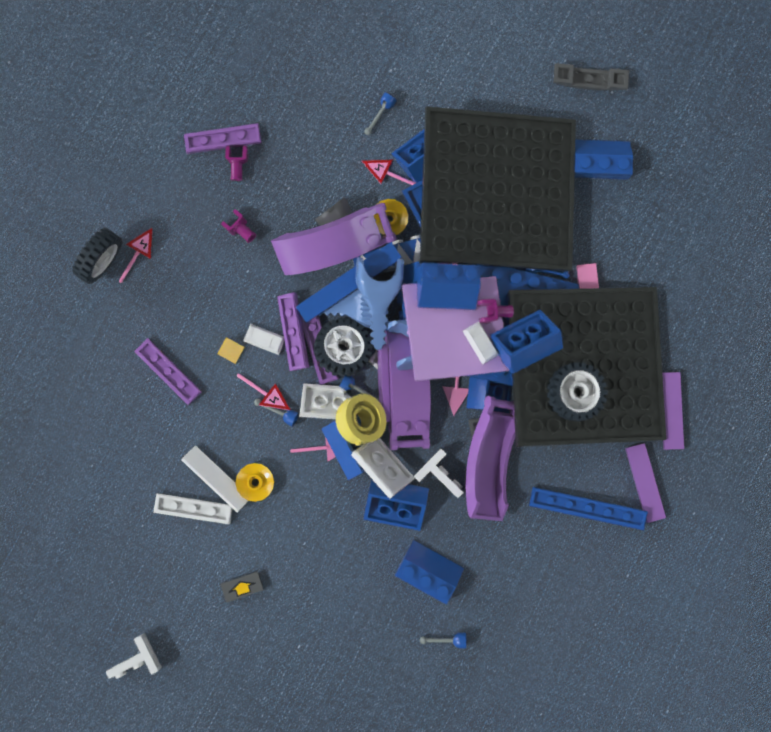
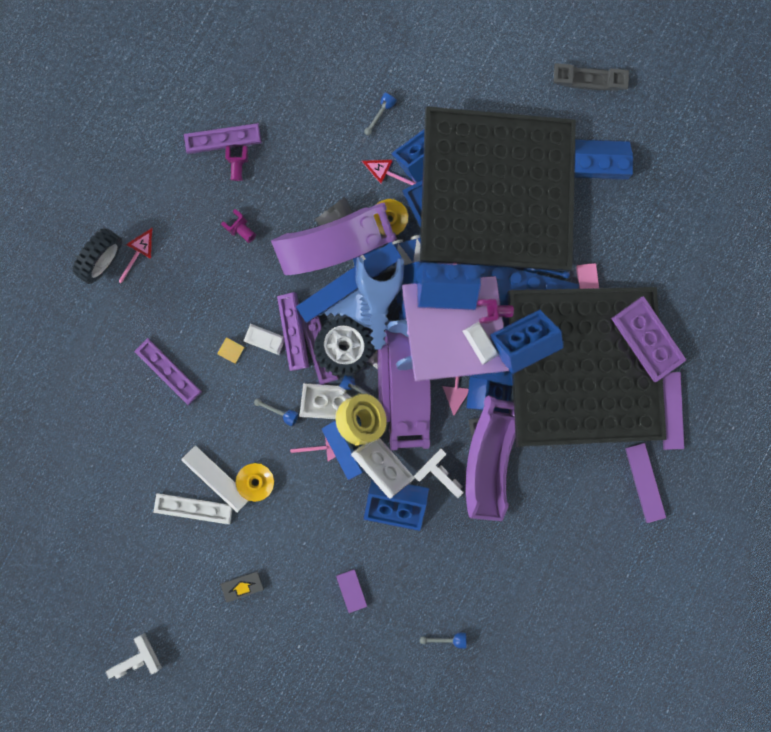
(272, 399): piece -> none
(351, 591): none -> medium lavender tile
(429, 572): blue slope -> none
(588, 508): blue tile -> none
(591, 391): wheel -> none
(648, 339): none -> medium lavender plate

